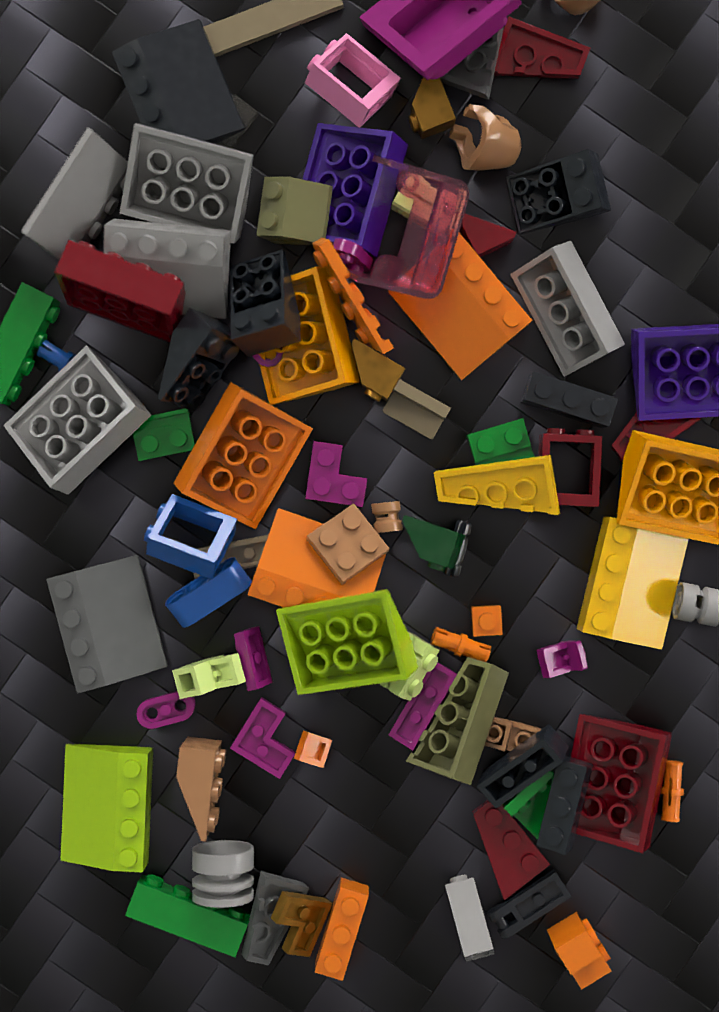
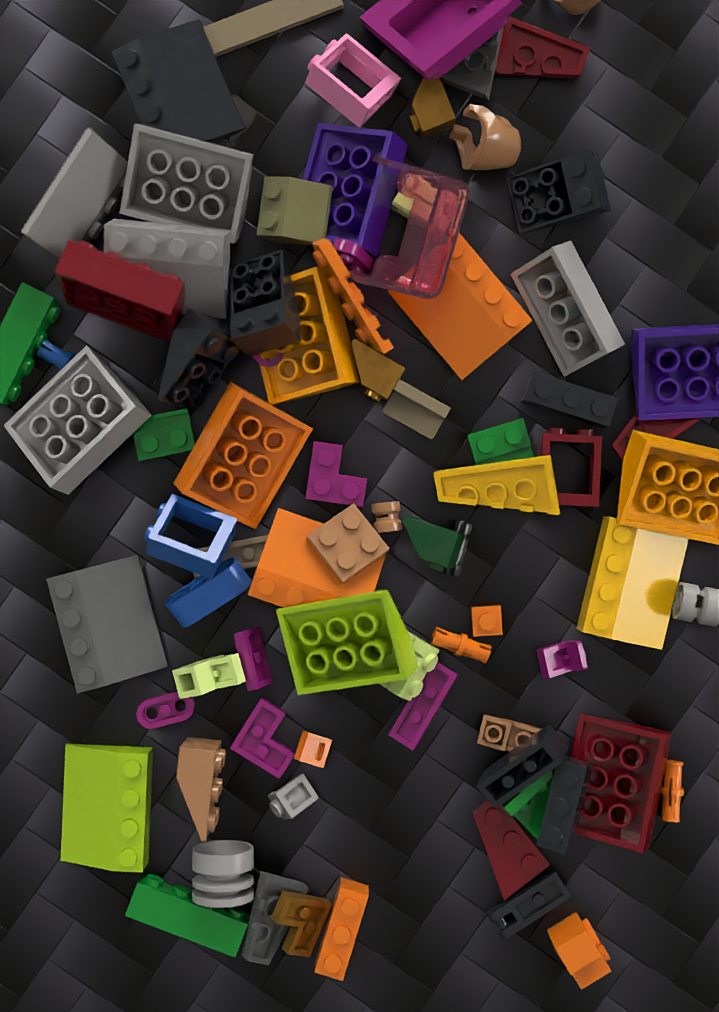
(292, 798): none -> light grey bracket
(462, 723): olive wedge -> none
(469, 918): light grey slope -> none
(484, 235): dark red slope -> none

